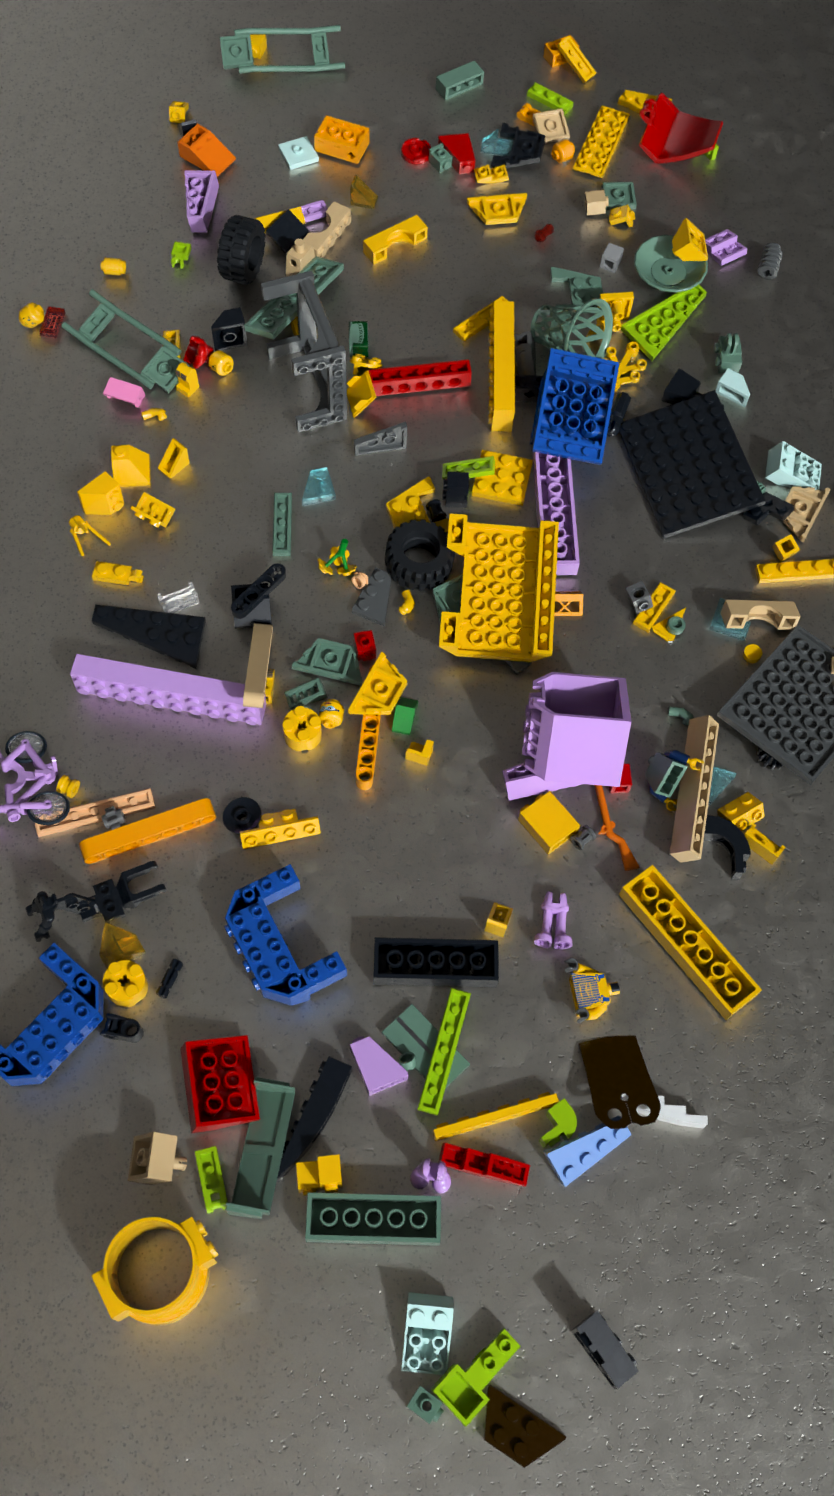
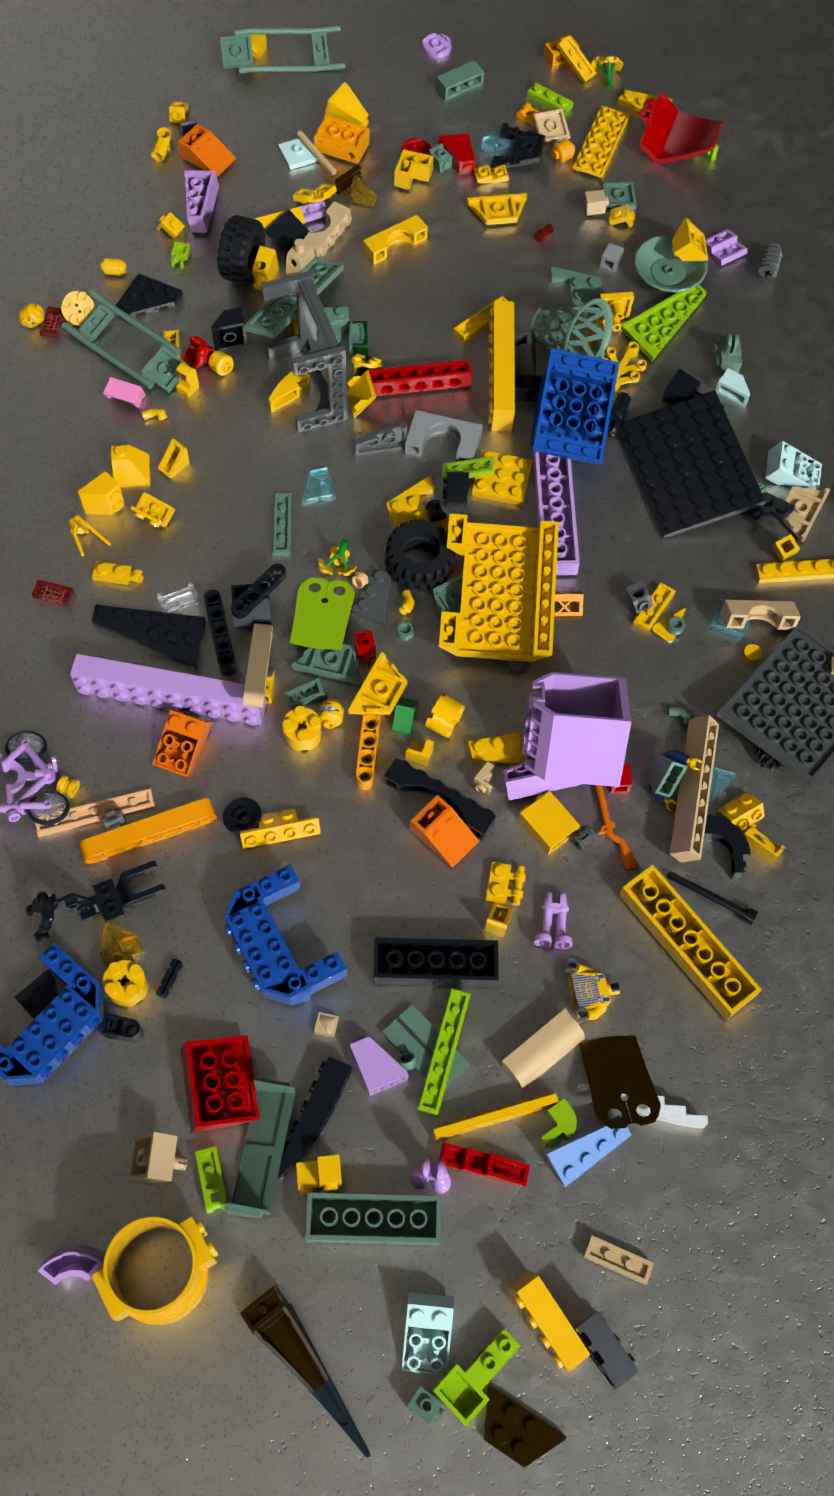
(38, 994): none -> black slope
(52, 592): none -> clear red tile
(70, 311): none -> yellow plate
(72, 1261): none -> lavender brick
(147, 296): none -> black plate
(162, 144): none -> yellow piece
(170, 225): none -> yellow bracket
(181, 742): none -> orange slope
(223, 639): none -> black beam
(265, 266): none -> yellow torso
(283, 1334): none -> dark brown plate
(288, 390): none -> yellow slope
(316, 152): none -> tan bar
(319, 194): none -> yellow plate
(320, 623): none -> lime piece
(326, 1025): none -> tan tile
(338, 319): none -> sand green brick
(344, 181): none -> dark brown tile
(346, 107): none -> yellow slope
(405, 630): none -> sand green tile
(405, 778): none -> black arch
(412, 166): none -> yellow brick
(427, 424): none -> light grey arch
(436, 45): none -> lavender tile
(443, 831): none -> orange slope
(445, 715): none -> yellow brick
(482, 779): none -> tan bracket
(498, 749): none -> yellow wing
(499, 881): none -> yellow plate
(543, 1049): none -> tan brick
(548, 1320): none -> yellow wedge
(613, 64): none -> plant
(618, 1260): none -> tan plate
(748, 915): none -> black piece

